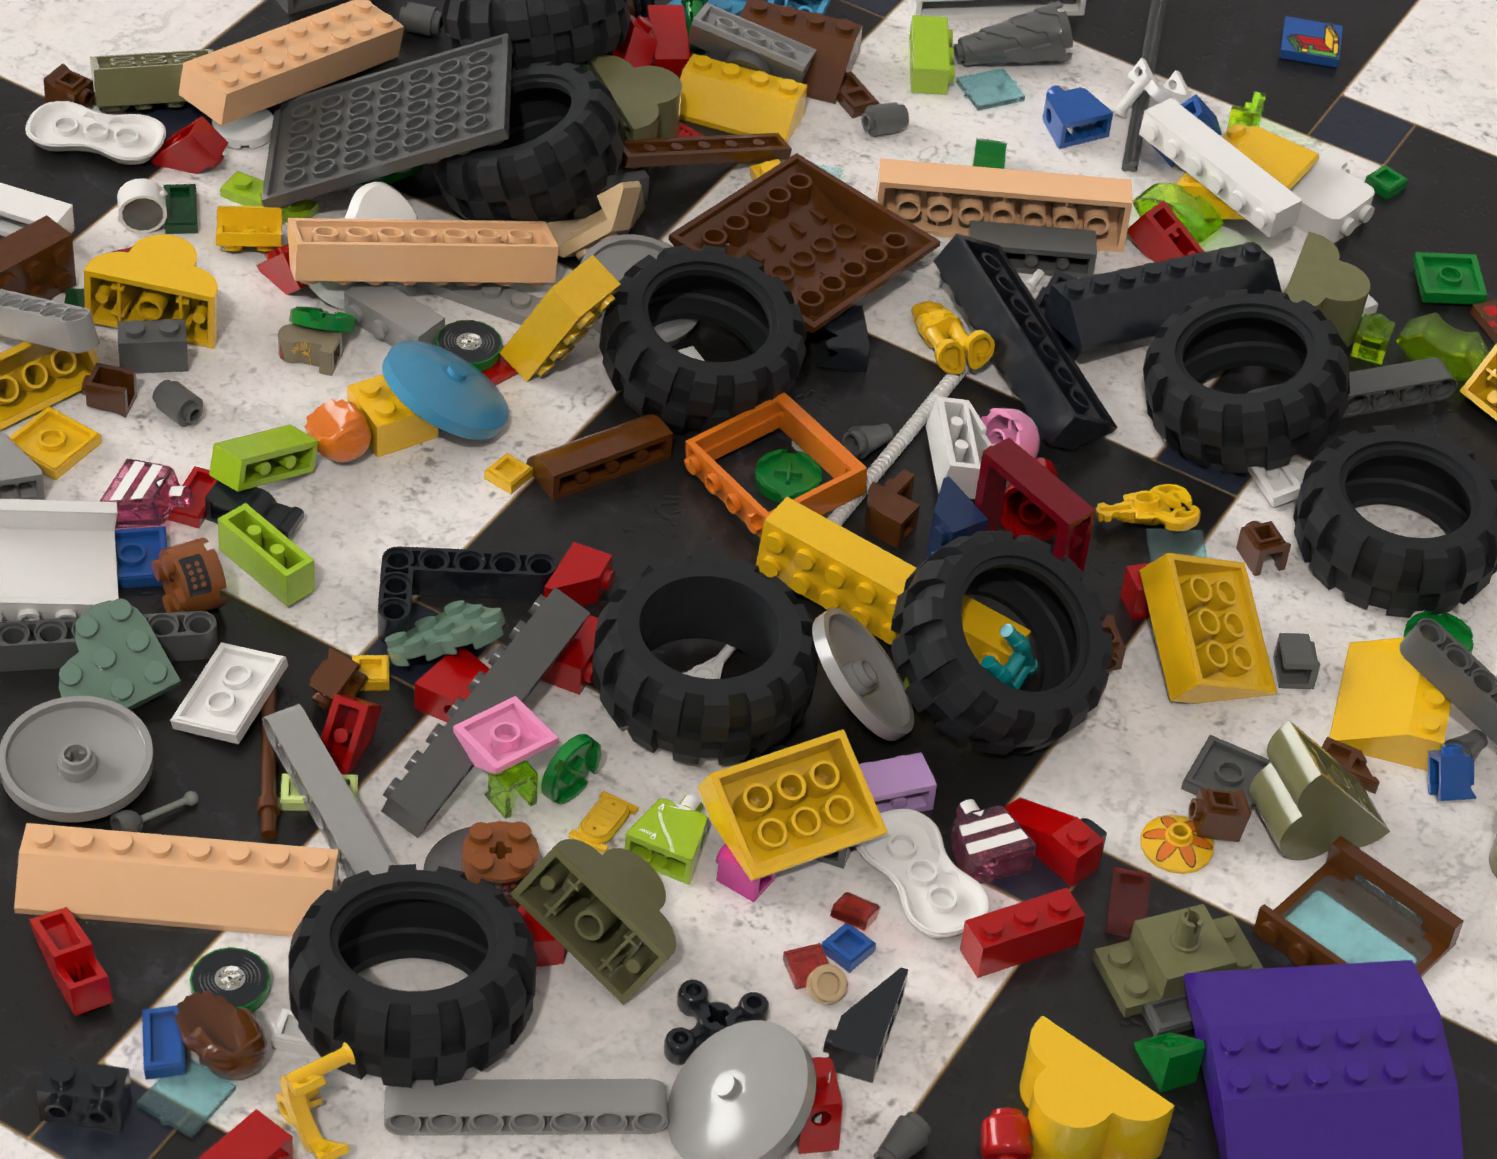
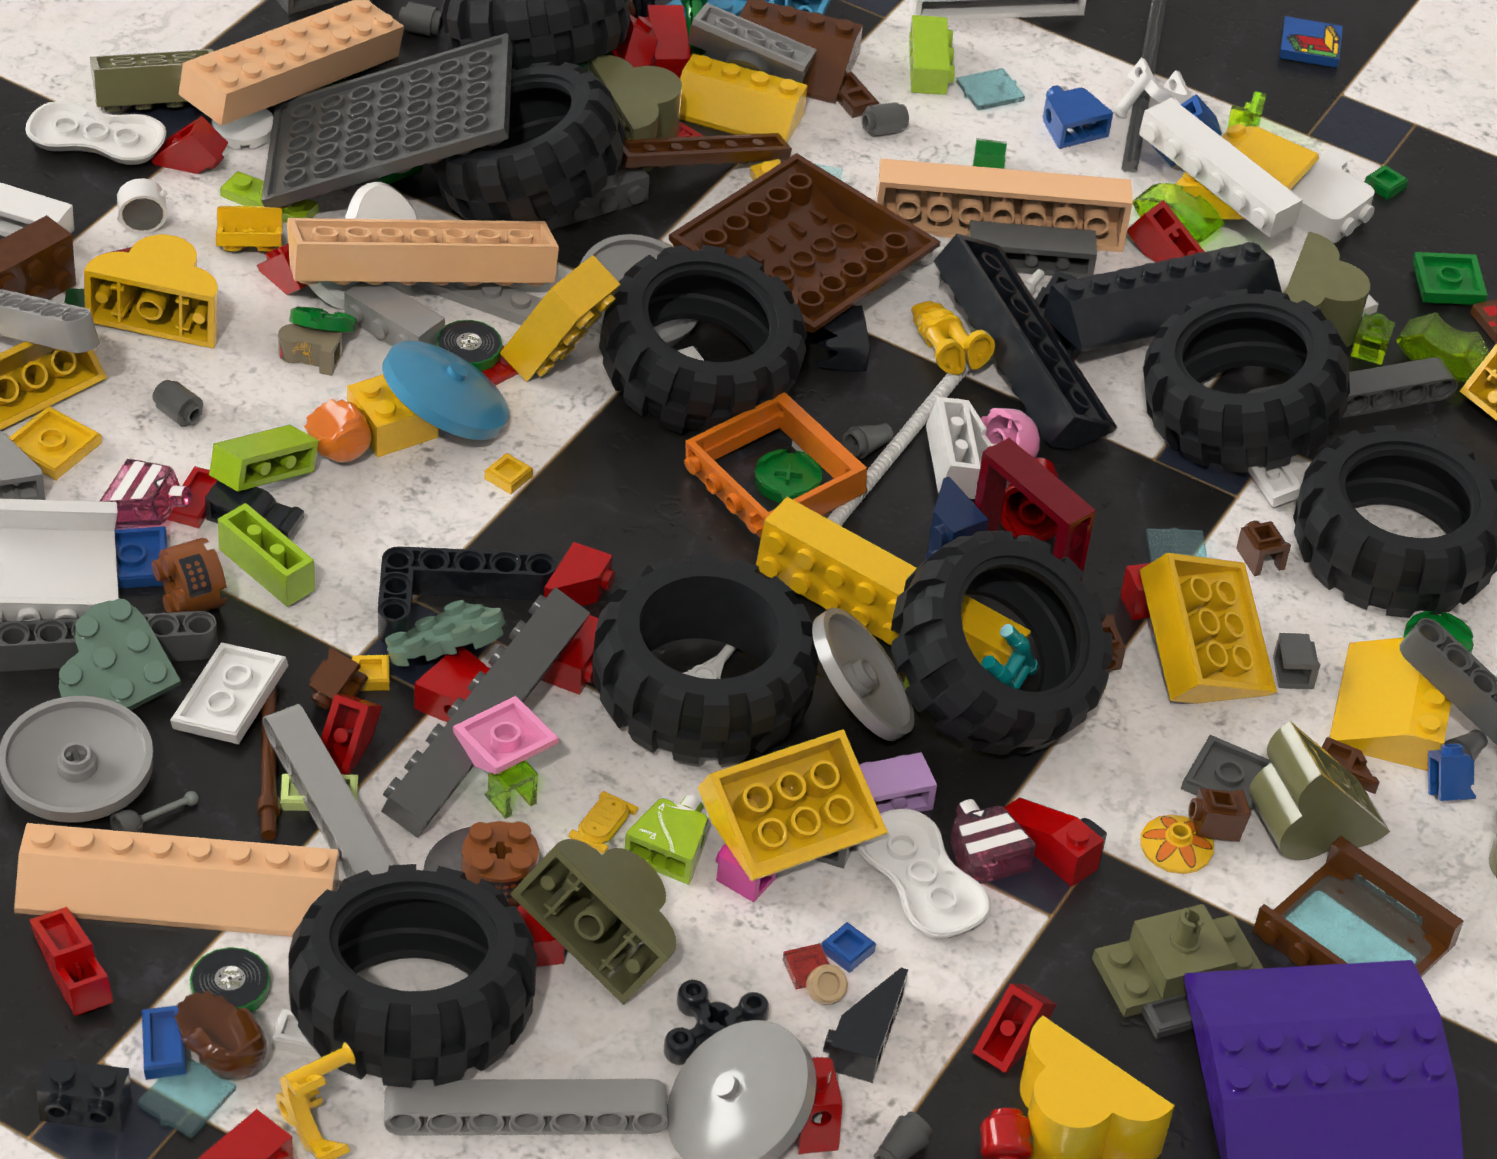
(68, 86): reddish brown window -> none
(110, 388): reddish brown window -> none
(153, 345): dark grey brick -> none
(181, 209): dark green tile -> none
(569, 767): green tile -> none
(602, 456): reddish brown brick -> none
(619, 212): tan wedge -> none
(855, 911): clear red tile -> none
(890, 511): reddish brown brick -> none
(1010, 1026): none -> red slope
(1022, 39): dark grey cone -> none
(1022, 932): red brick -> none
(1127, 900): clear red tile -> none
(1153, 508): yellow animal -> none
(1171, 1059): green slope -> none

